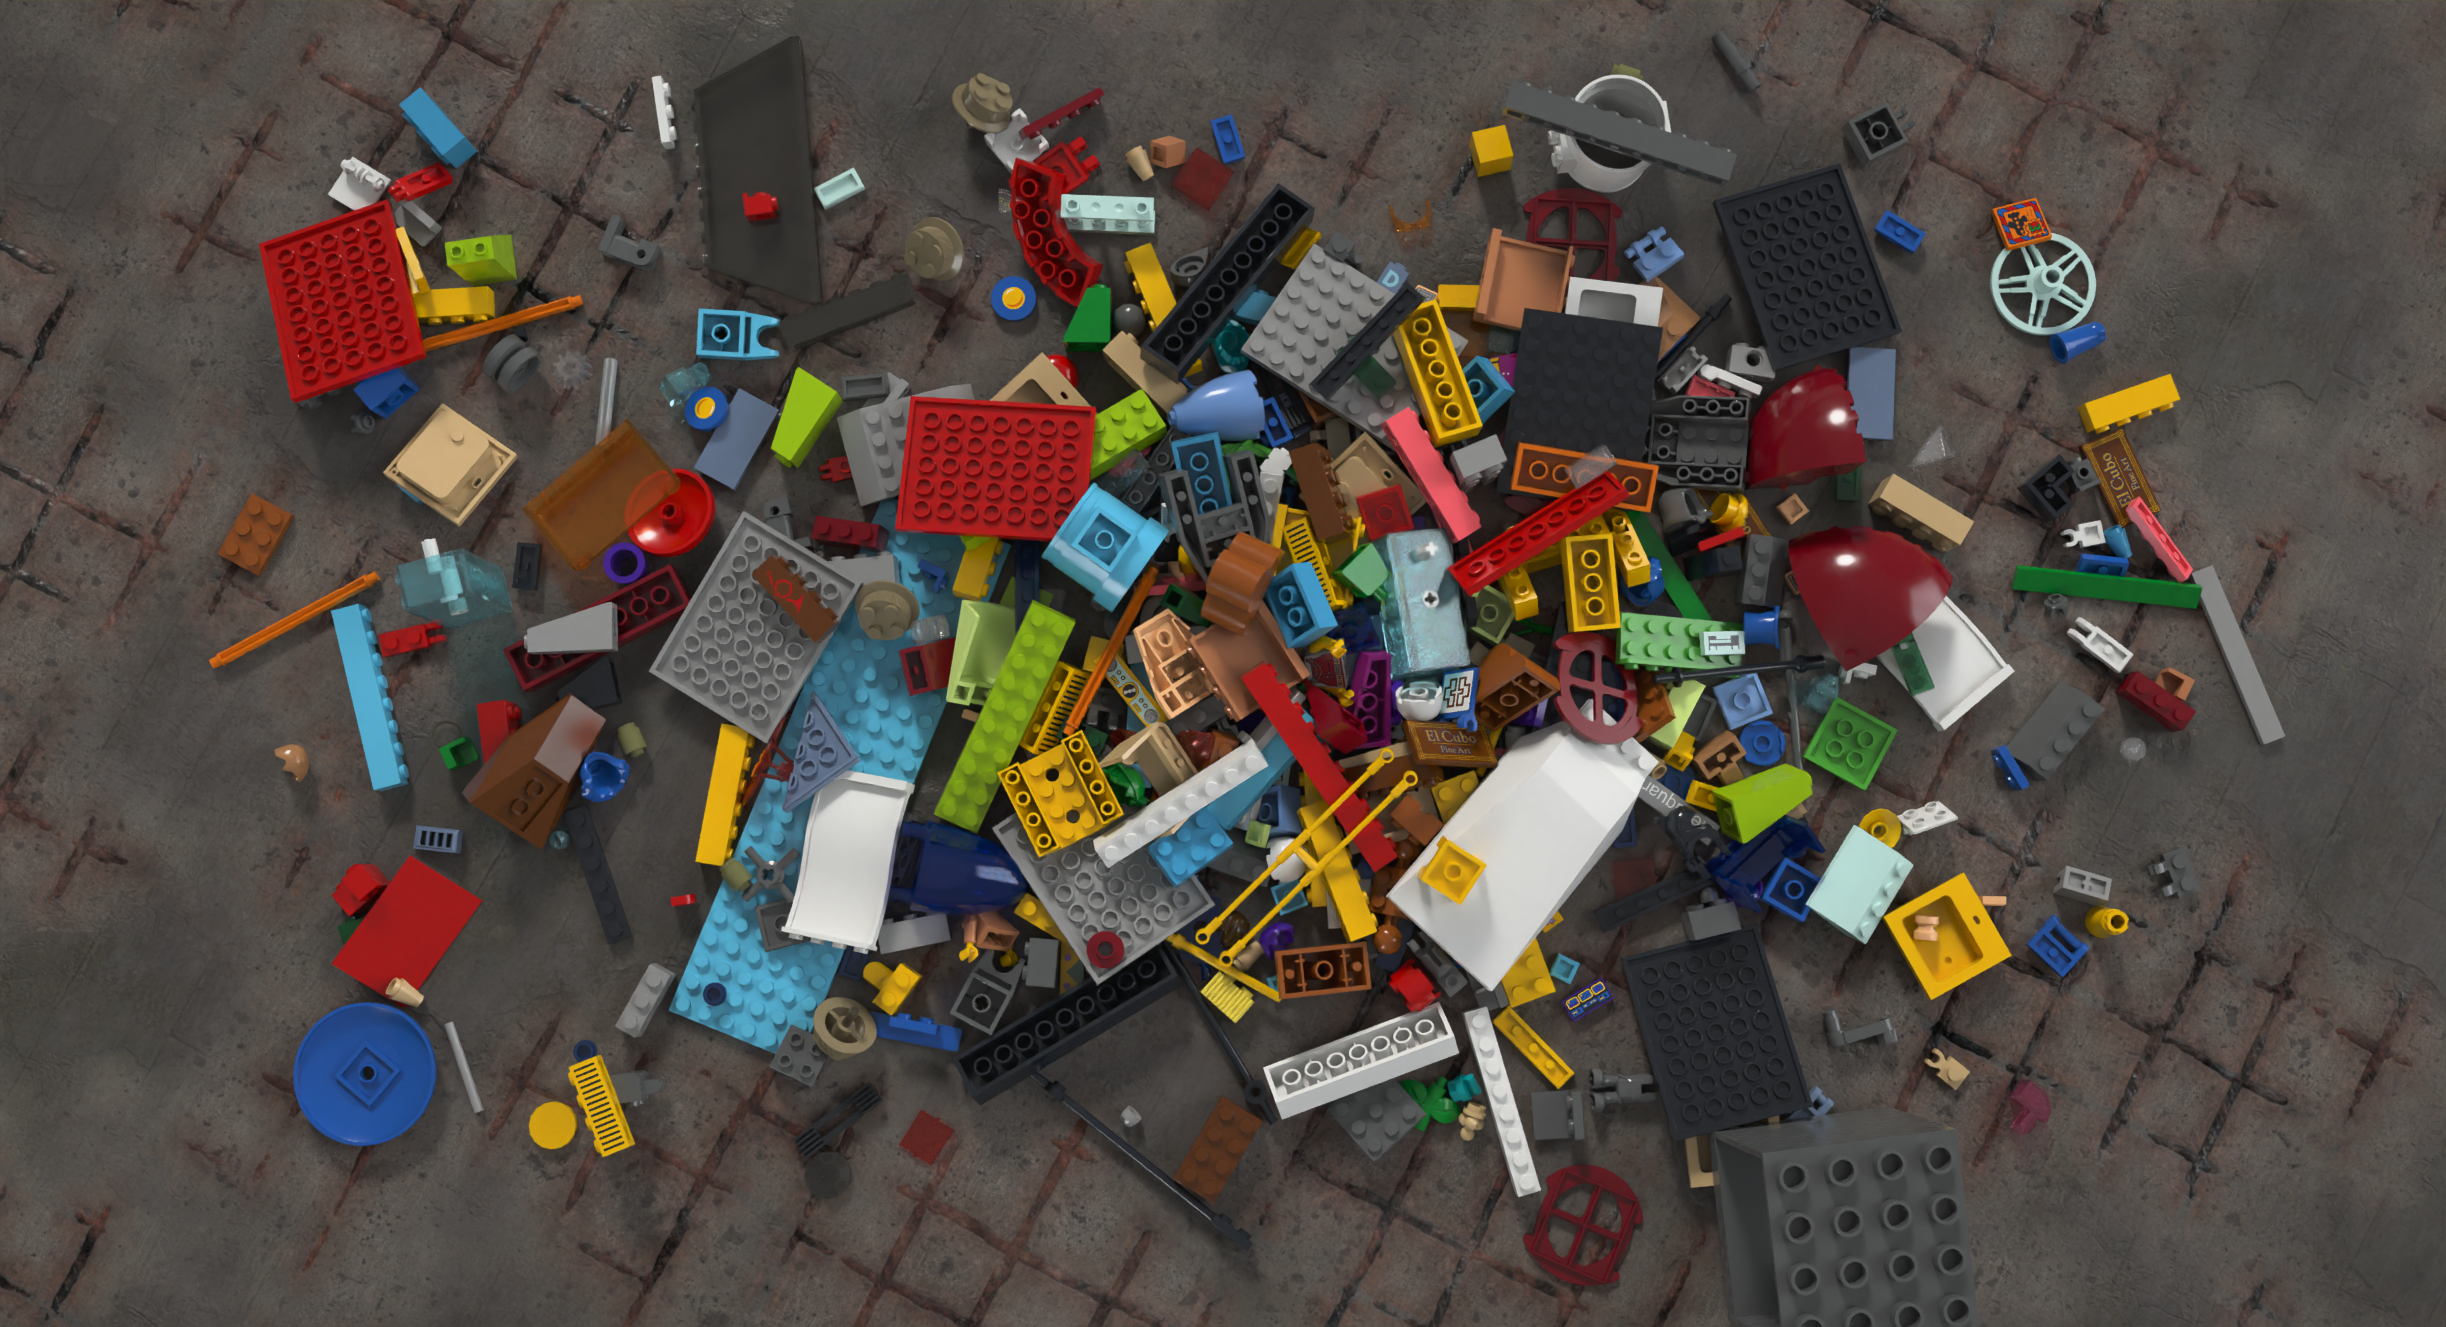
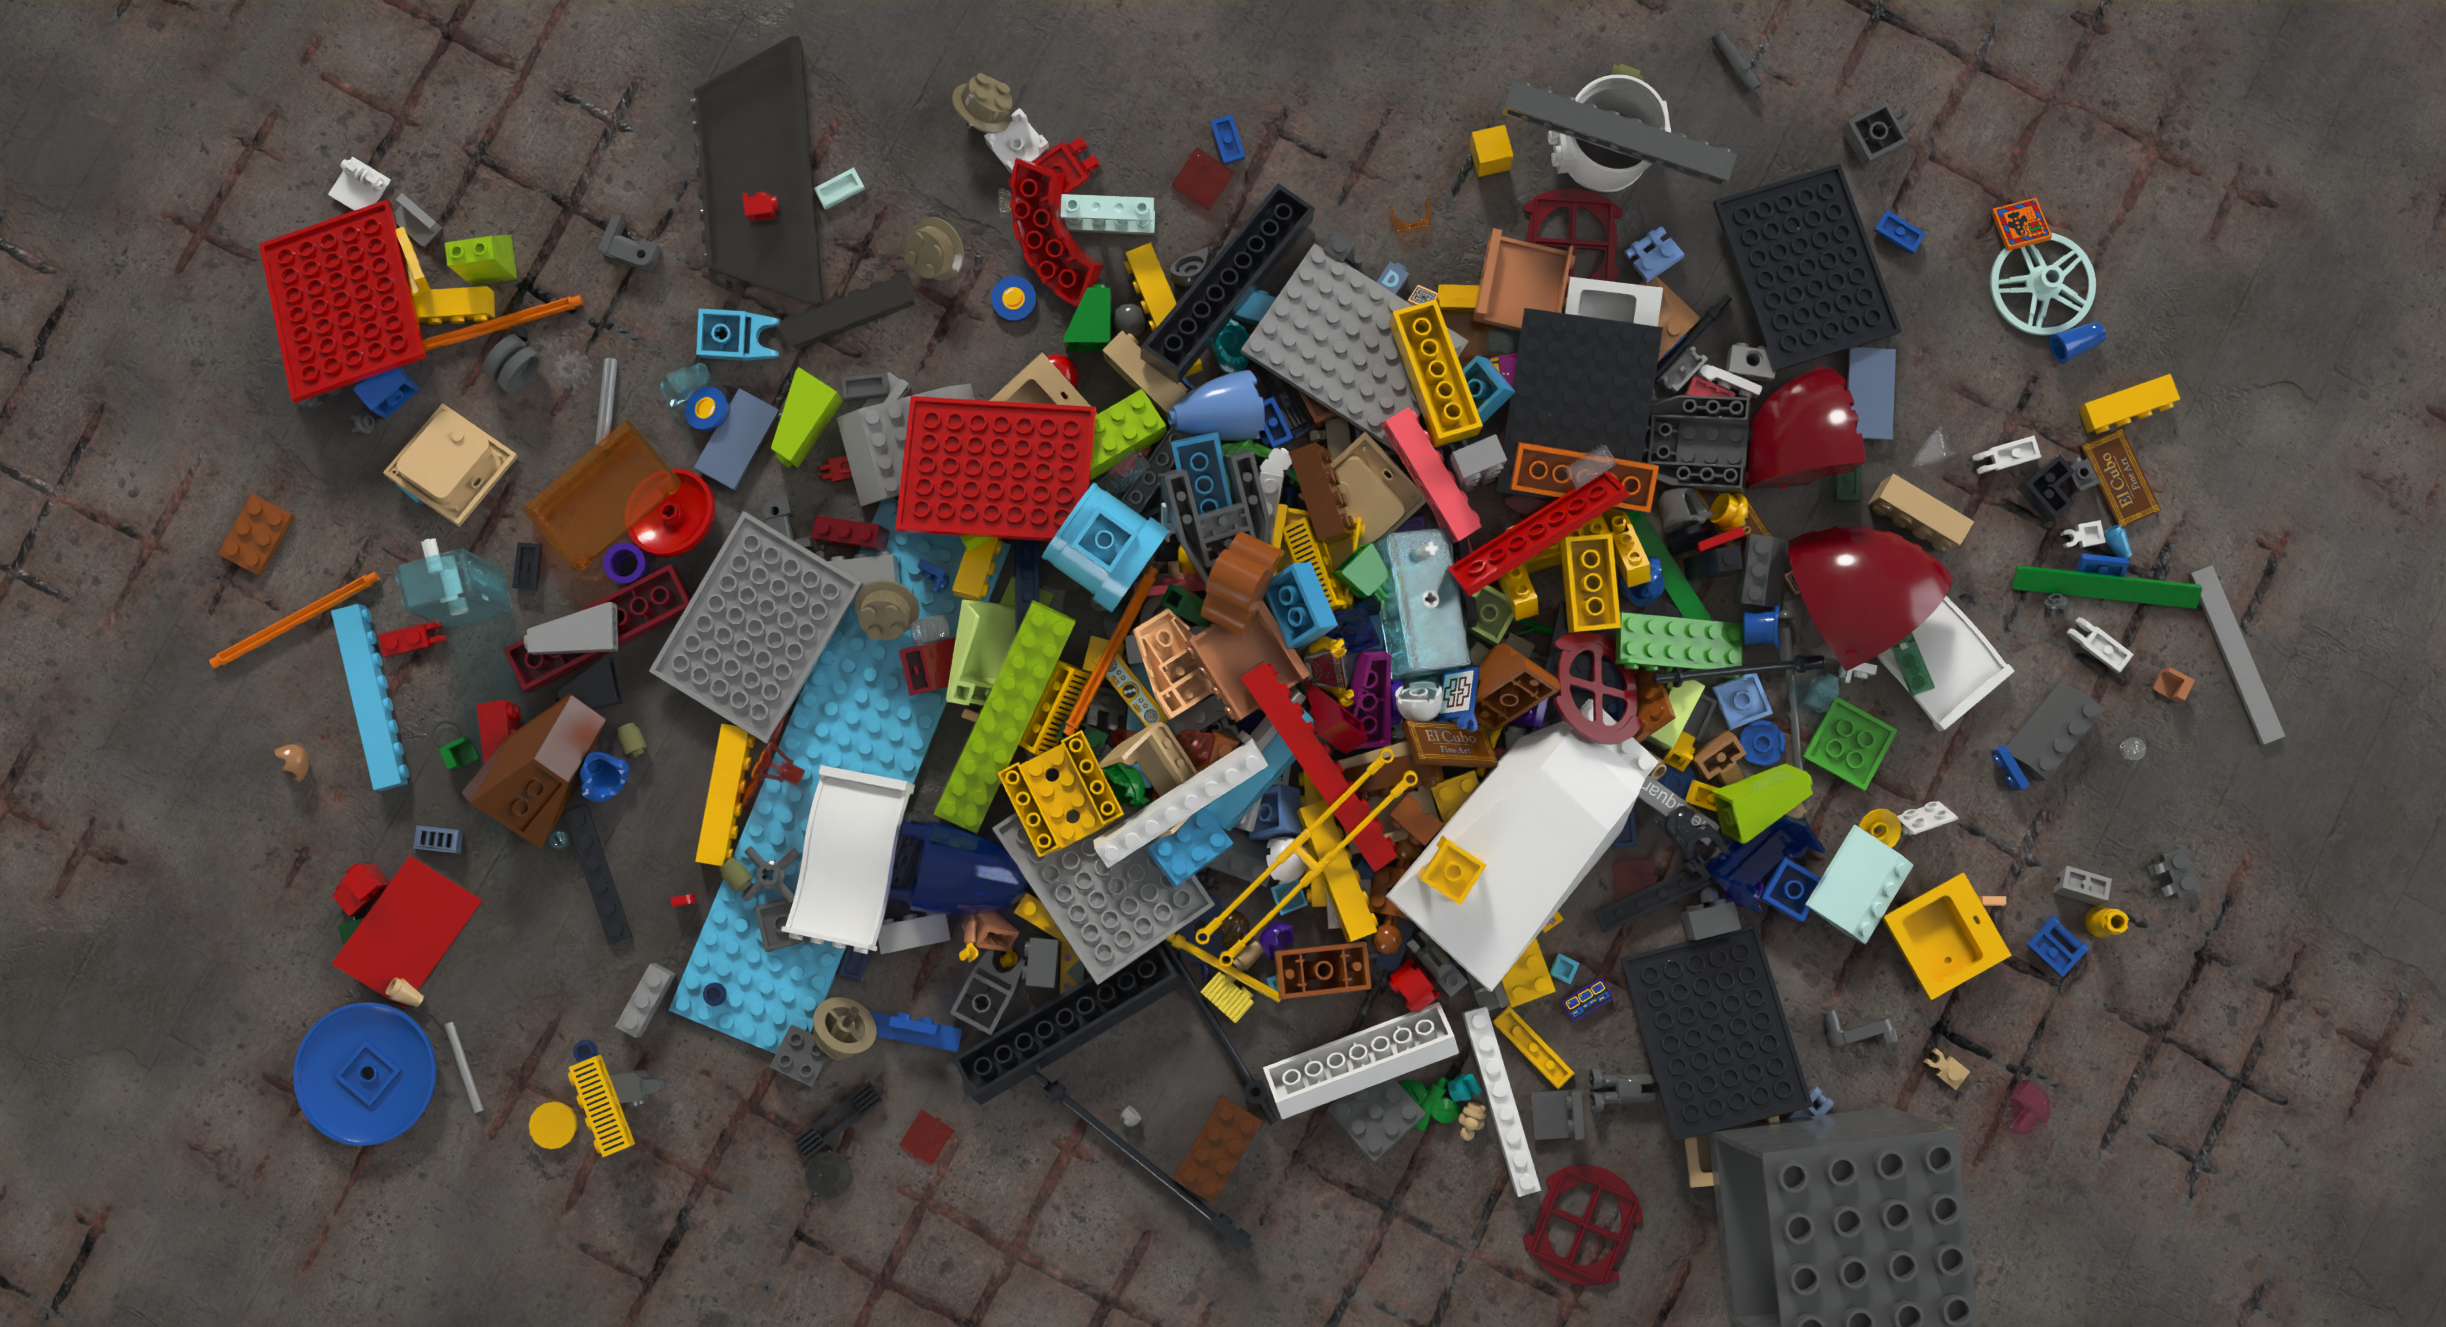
(420, 183): red hinge -> none
(436, 129): dark azure brick -> none
(664, 112): white plate -> none
(796, 598): reddish brown brick -> none
(820, 755): sand blue tile -> none
(893, 986): yellow brick -> none
(1053, 119): dark red plate -> none
(1103, 961): dark red piece -> none
(1140, 163): tan cone -> none
(1167, 151): nougat panel -> none
(1257, 833): yellowish green tile -> none
(1300, 248): yellow tile -> none
(1367, 341): black plate -> none
(1373, 375): clear green plate -> none
(1385, 512): red tile -> none
(1722, 643): light aqua tile -> none
(1792, 509): light nougat tile -> none
(1926, 927): light nougat wheel -> none
(2009, 454): none -> white hinge
(2155, 701): dark red brick -> none
(2159, 540): coral plate -> none

